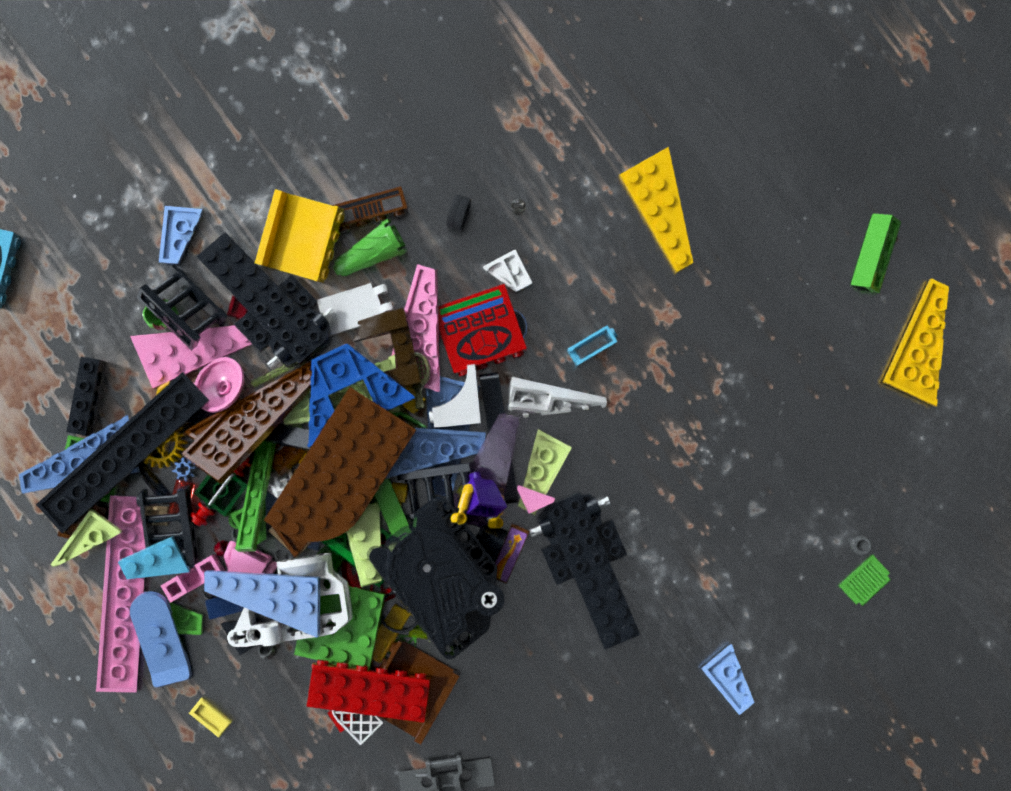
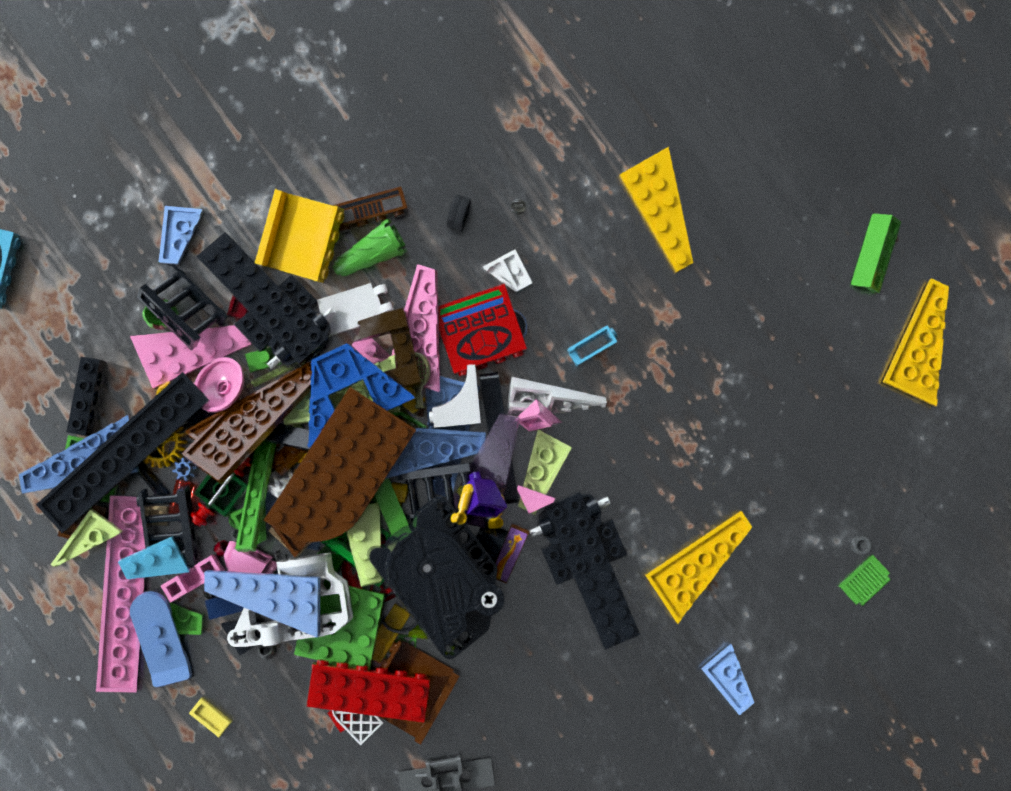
(258, 360): none -> bright green tile
(371, 350): none -> bright pink tile
(537, 417): none -> bright pink slope
(691, 570): none -> yellow wing

